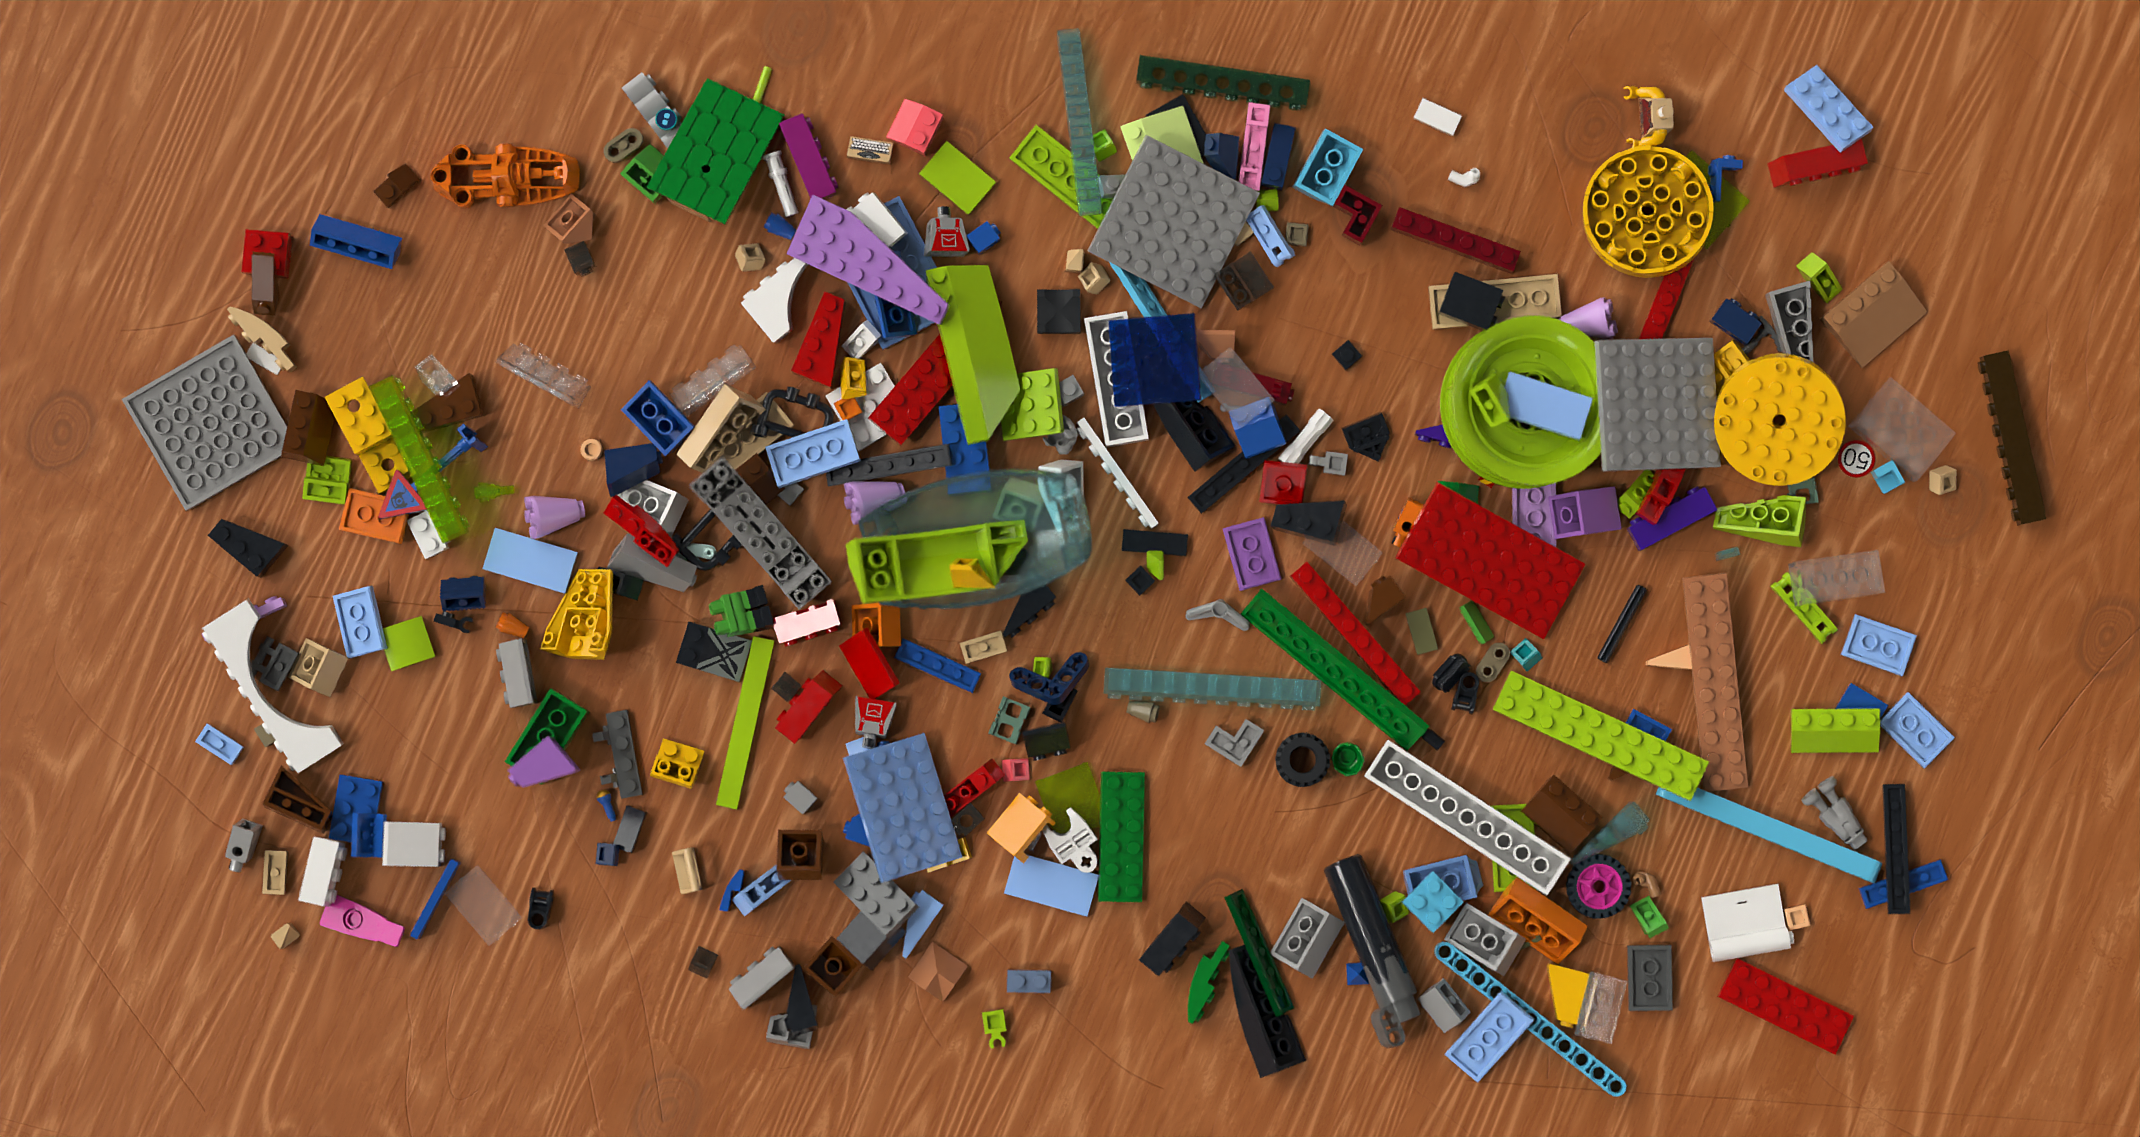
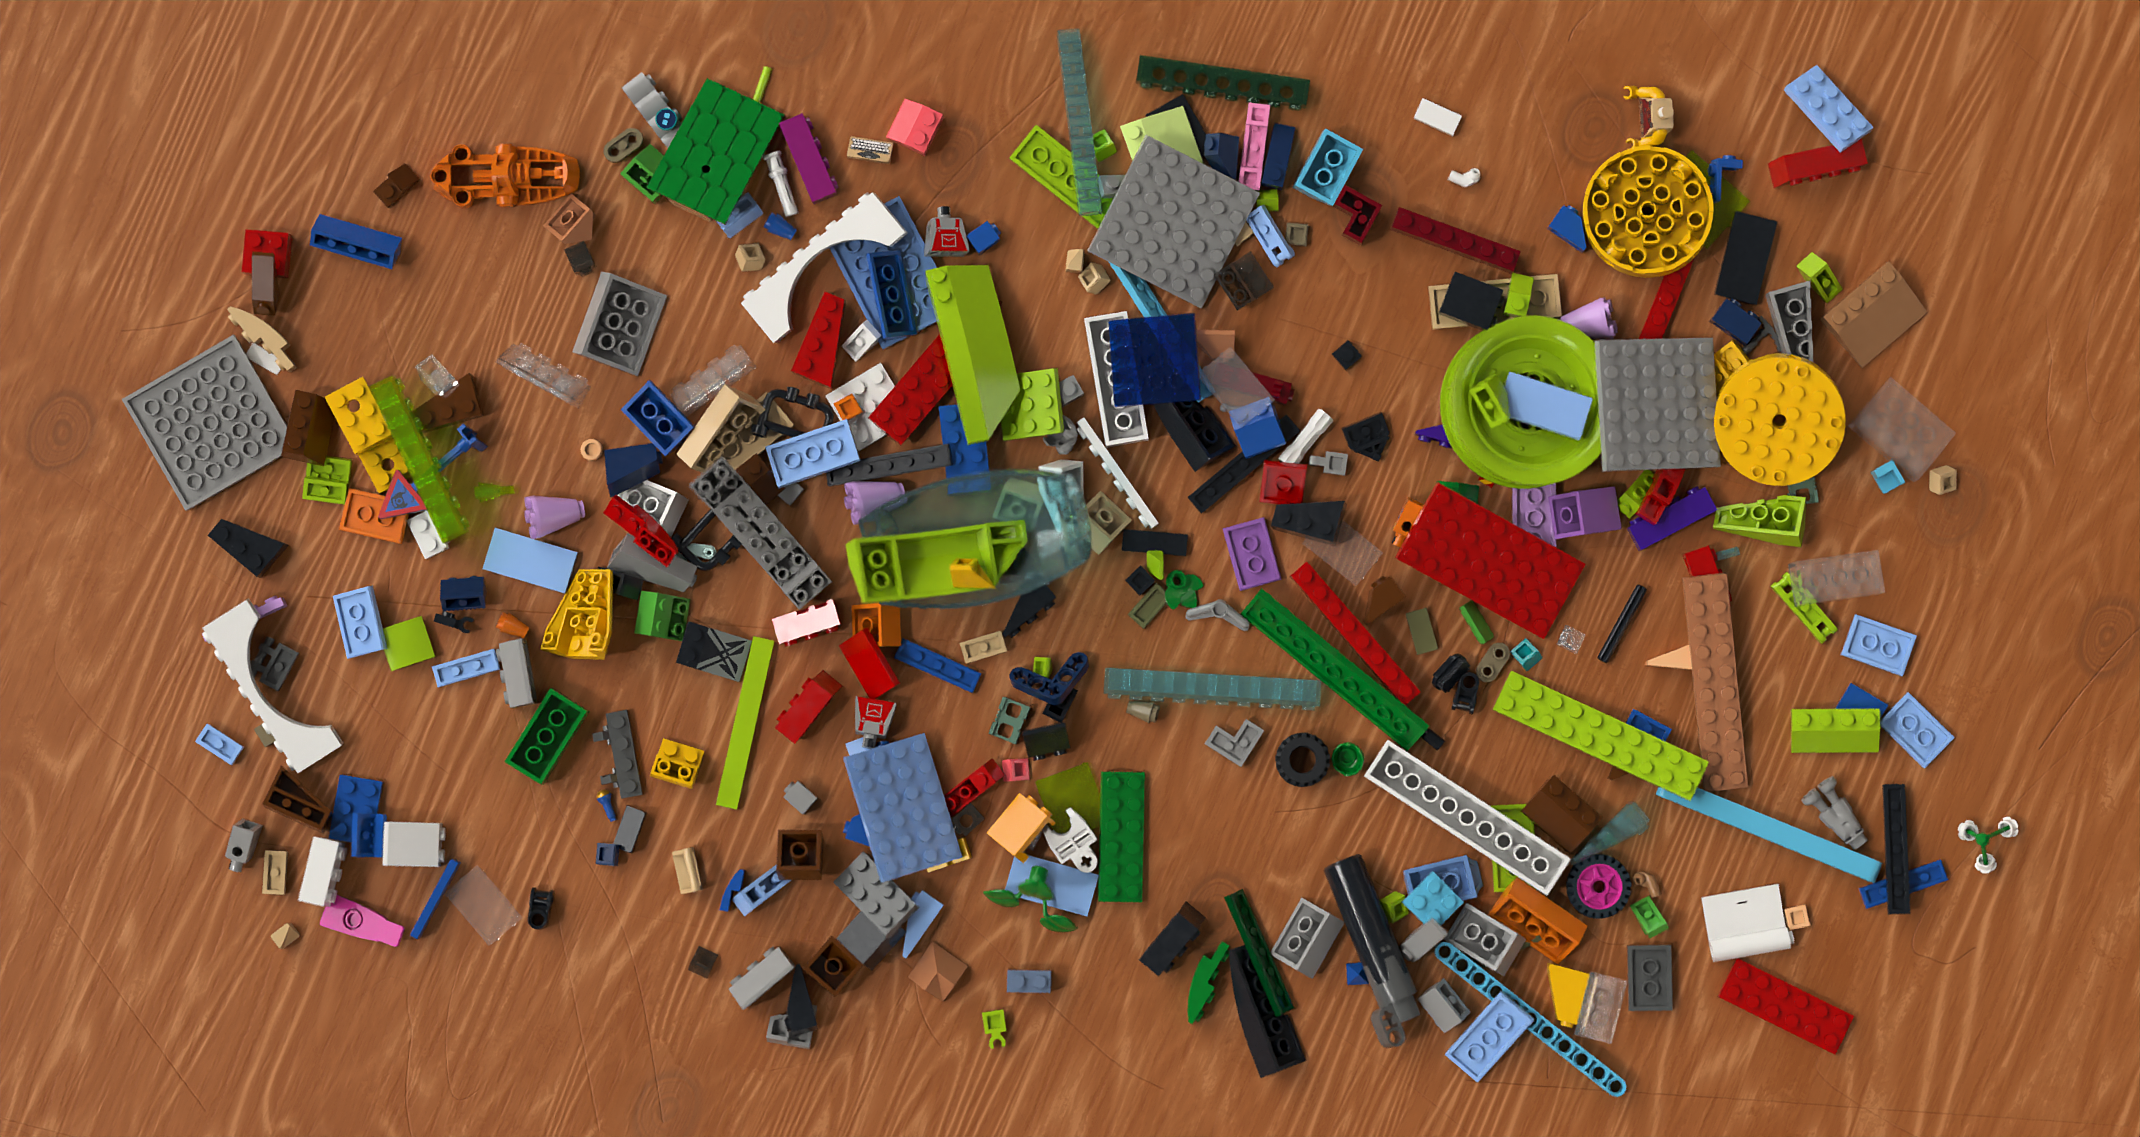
(318, 667): tan slope -> none
(466, 668): none -> light blue tile
(542, 764): medium lavender slope -> none
(619, 323): none -> light grey slope
(662, 615): none -> bright green slope
(742, 612): bright green hips -> none
(743, 214): none -> light blue slope
(786, 687): clear smoke brick -> none
(850, 251): medium lavender wing -> none
(852, 378): yellow slope -> none
(957, 178): lime tile -> none
(1036, 888): none -> green plant
(1058, 311): black brick -> none
(1105, 521): none -> tan slope
(1148, 606): none -> olive tile
(1184, 592): none -> green plate
(1422, 940): none -> light grey slope
(1518, 295): none -> lime slope
(1569, 227): none -> blue slope
(1571, 639): none -> clear tile
(1702, 563): none -> red slope
(1745, 258): none -> black tile
(1856, 458): sticker -> none
(1969, 832): none -> white plant
(2012, 438): dark brown brick -> none

